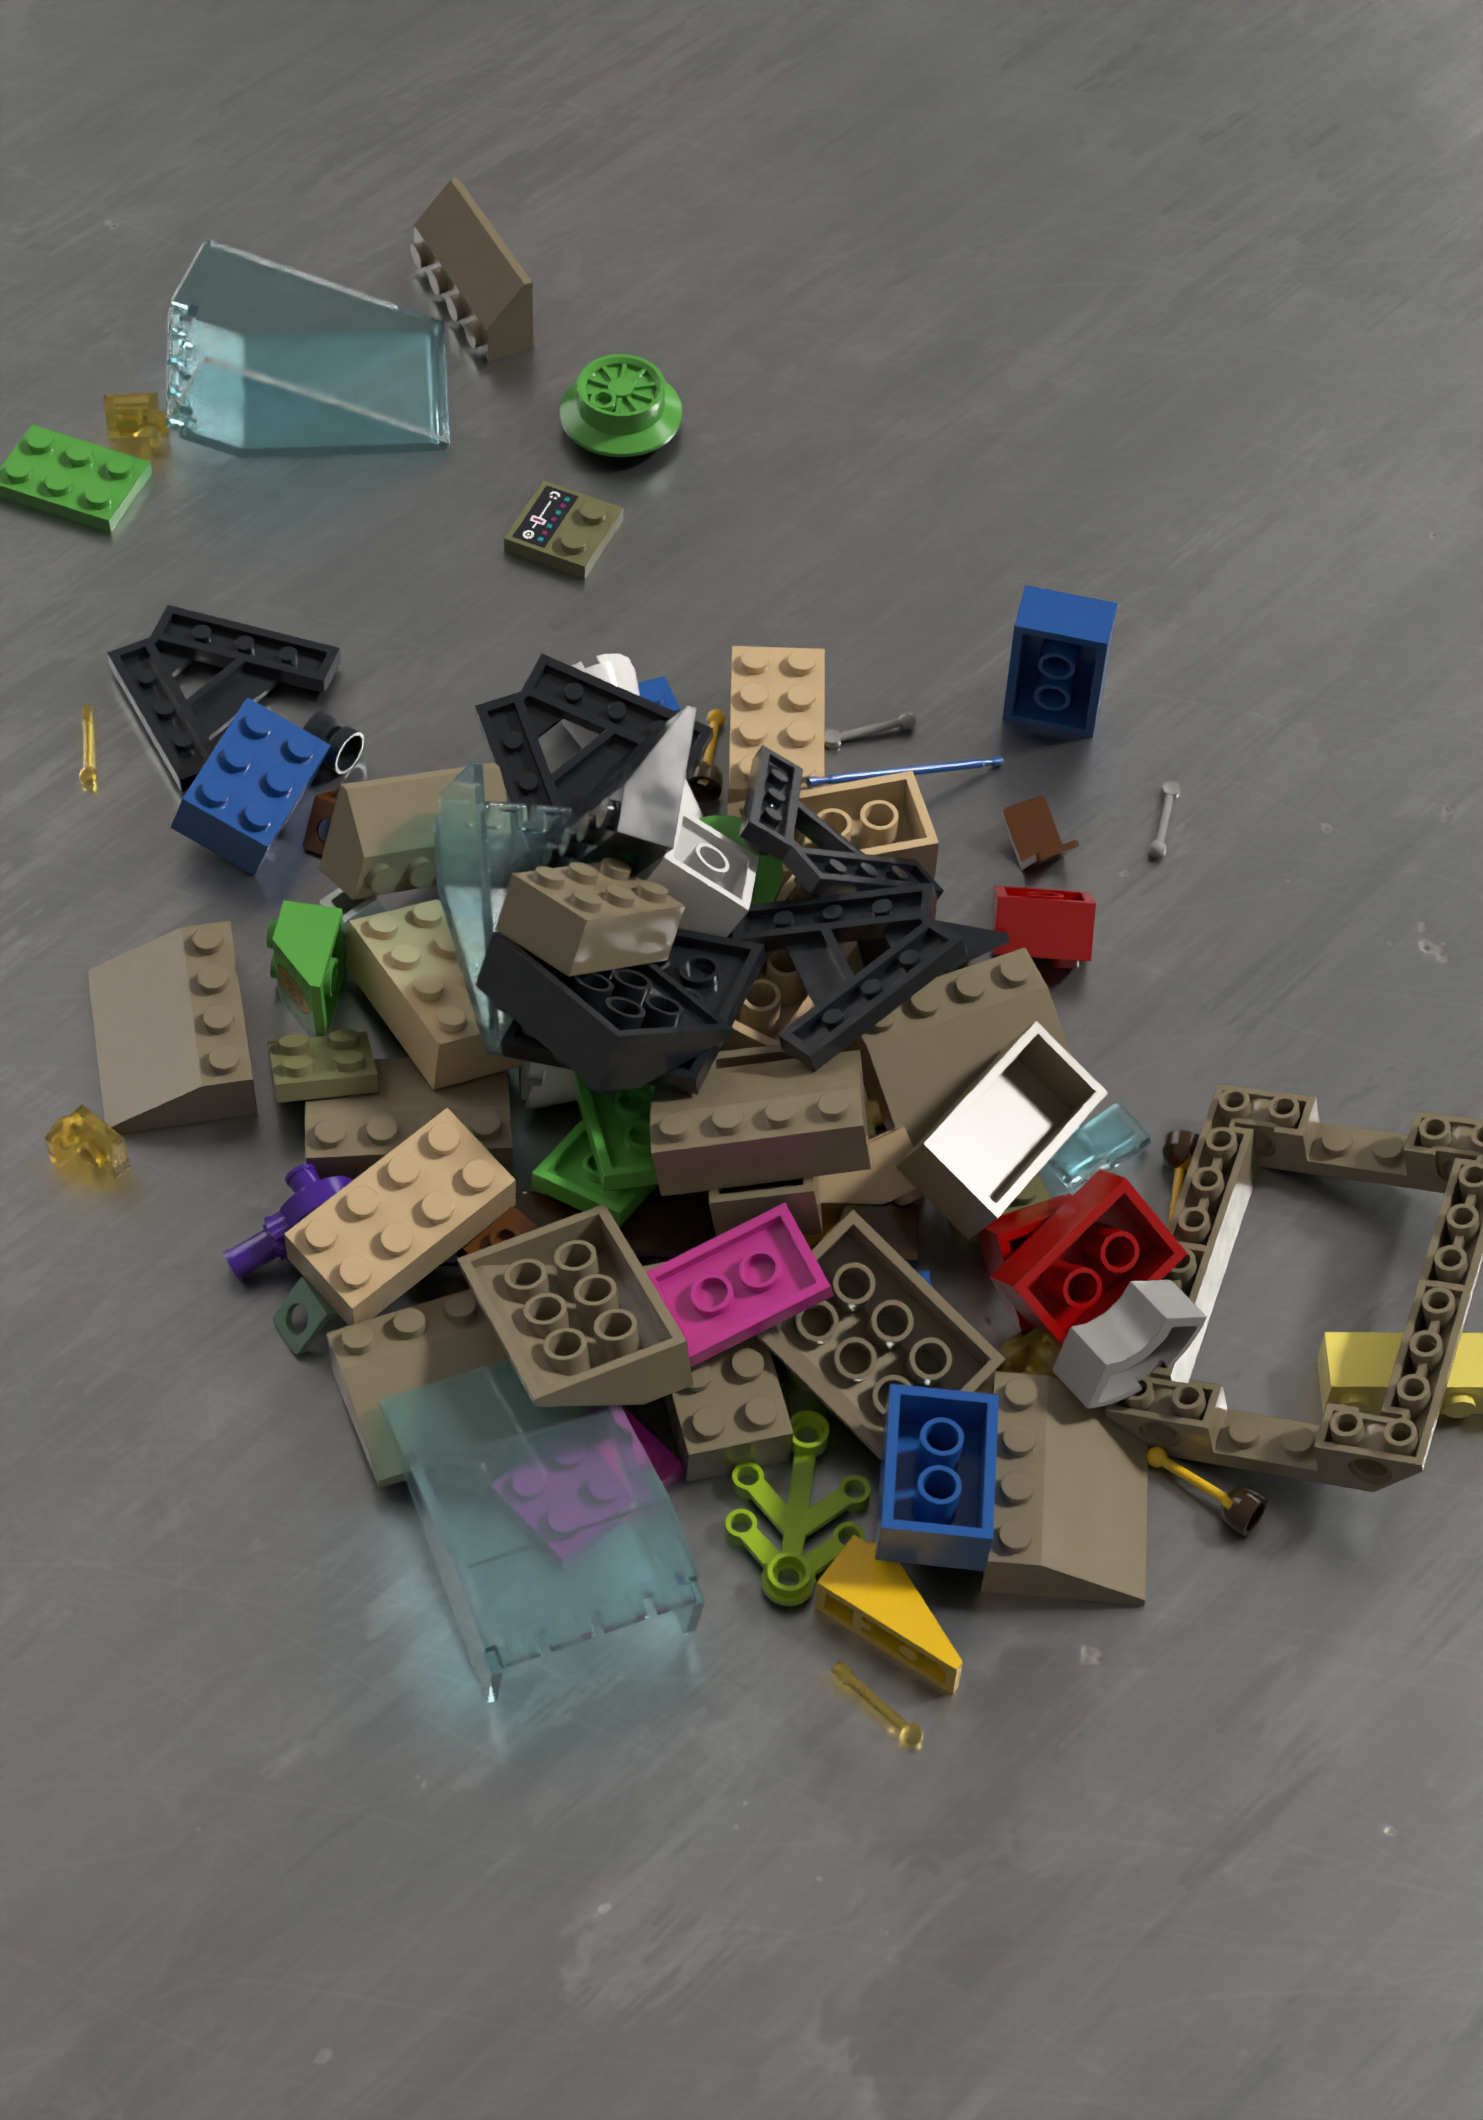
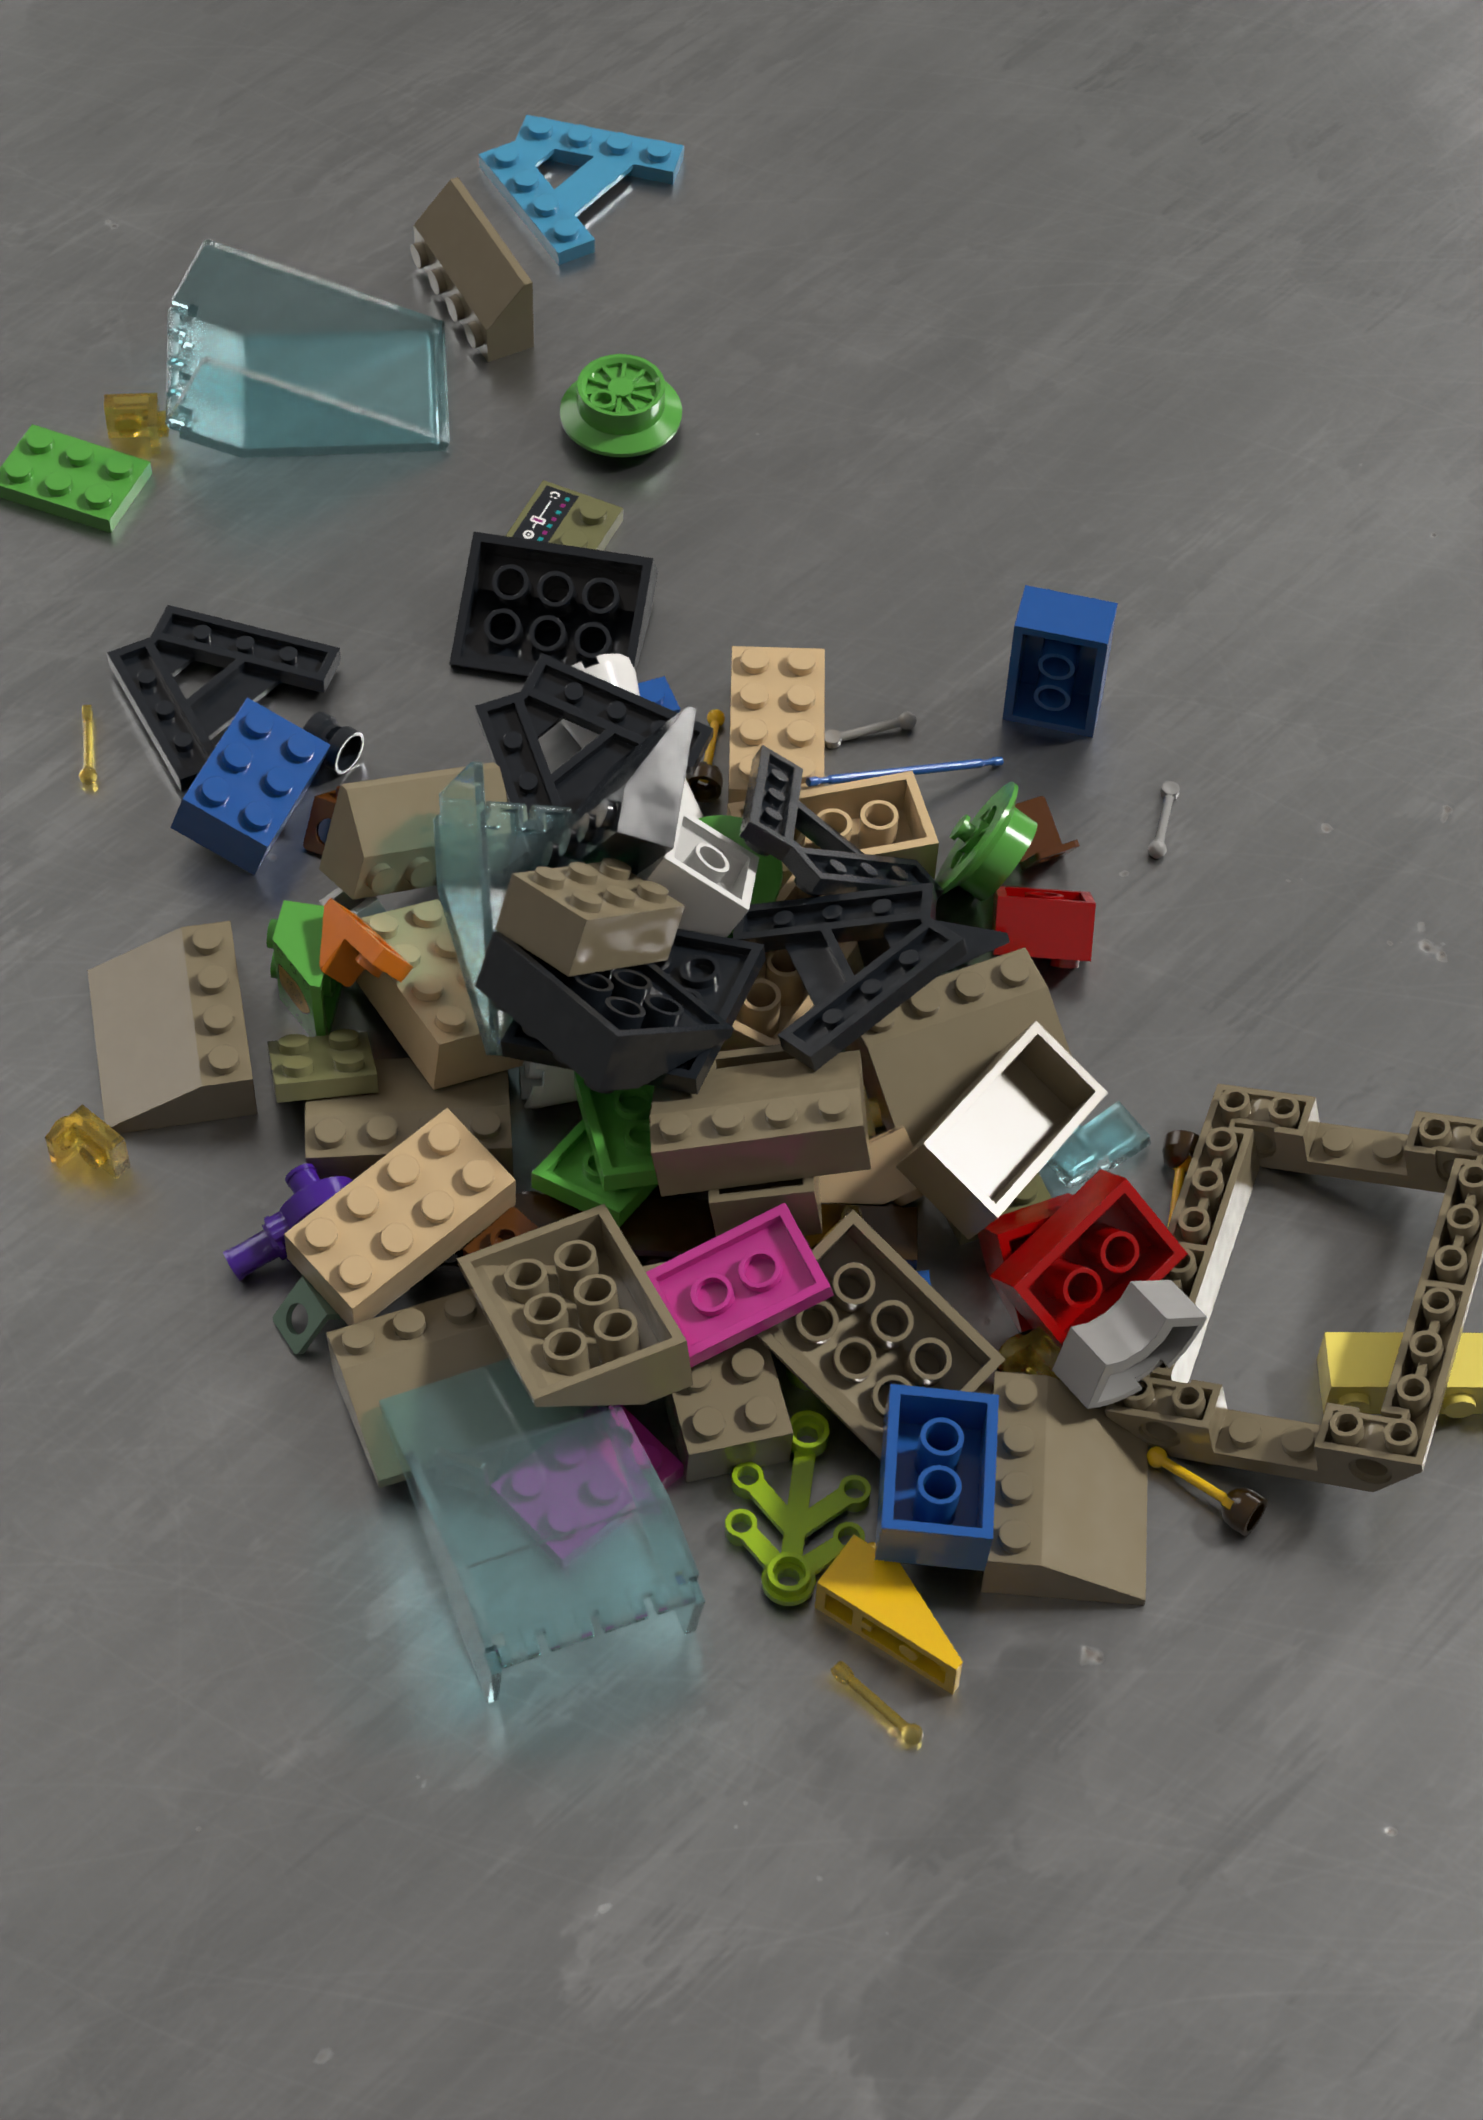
(352, 946): none -> orange slope
(549, 601): none -> black slope
(603, 160): none -> dark azure plate
(987, 846): none -> bright green wheel

